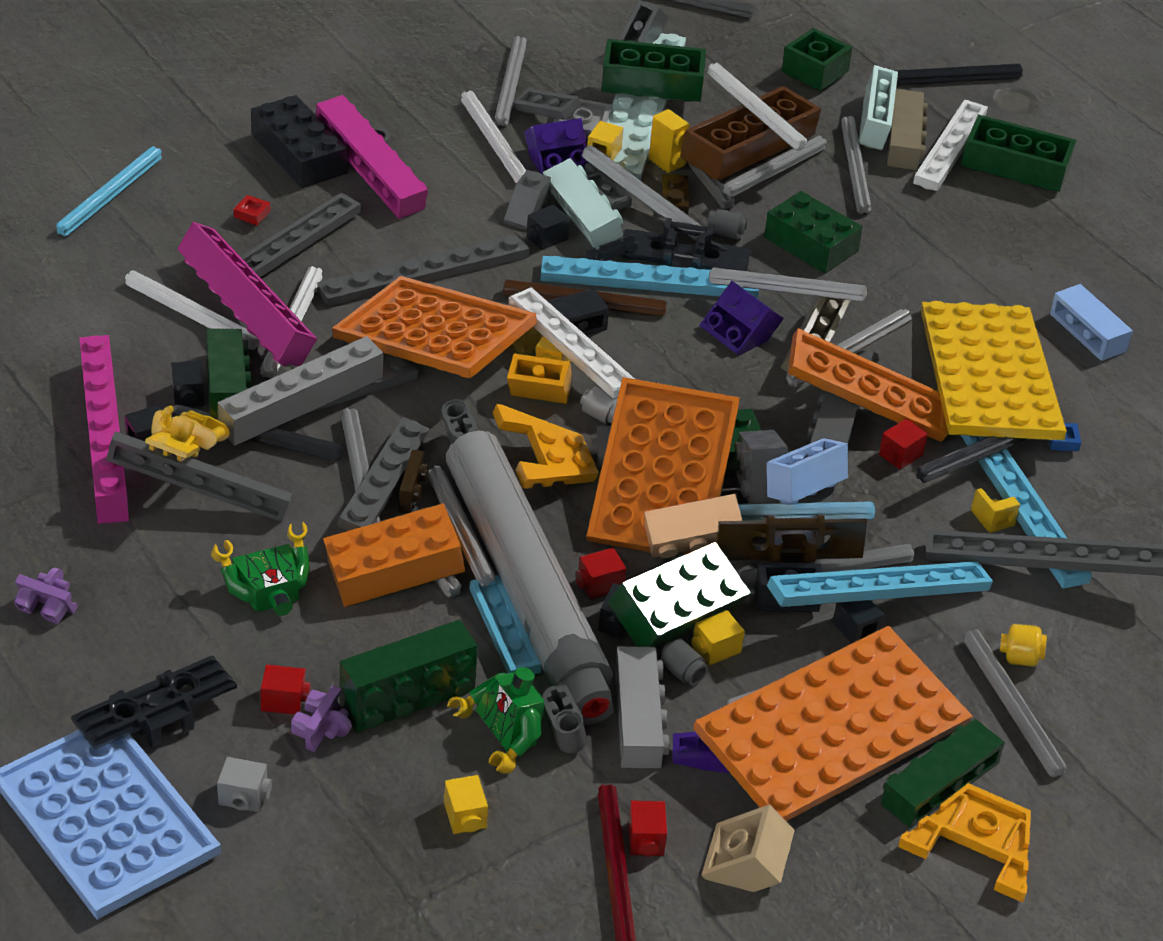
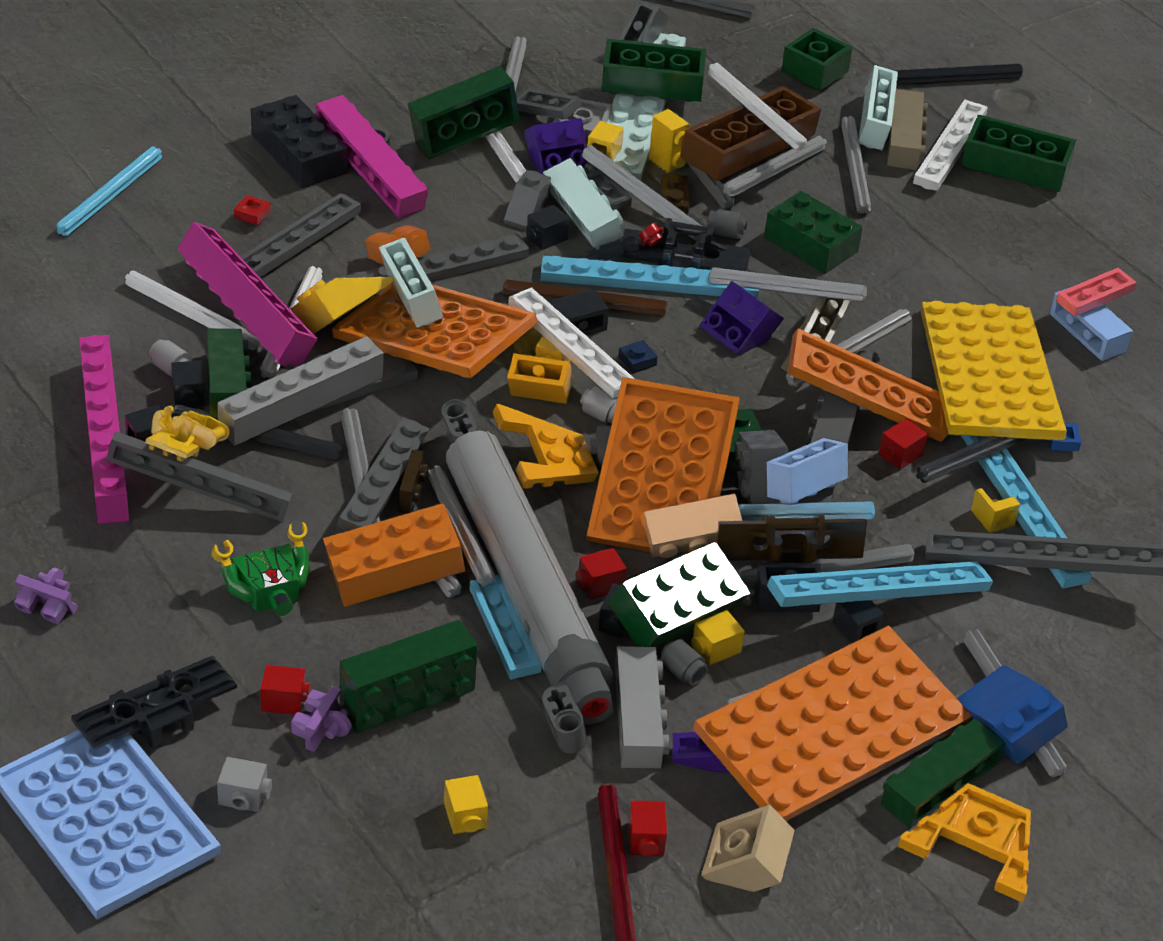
(165, 352): none -> light grey brick
(330, 301): none -> yellow slope
(411, 282): none -> light aqua brick
(414, 236): none -> orange brick
(464, 112): none -> dark green brick
(510, 711): green torso -> none
(637, 356): none -> dark blue plate
(651, 235): none -> red plate
(1015, 711): none -> blue slope
(1024, 645): yellow head -> none
(1096, 291): none -> coral plate

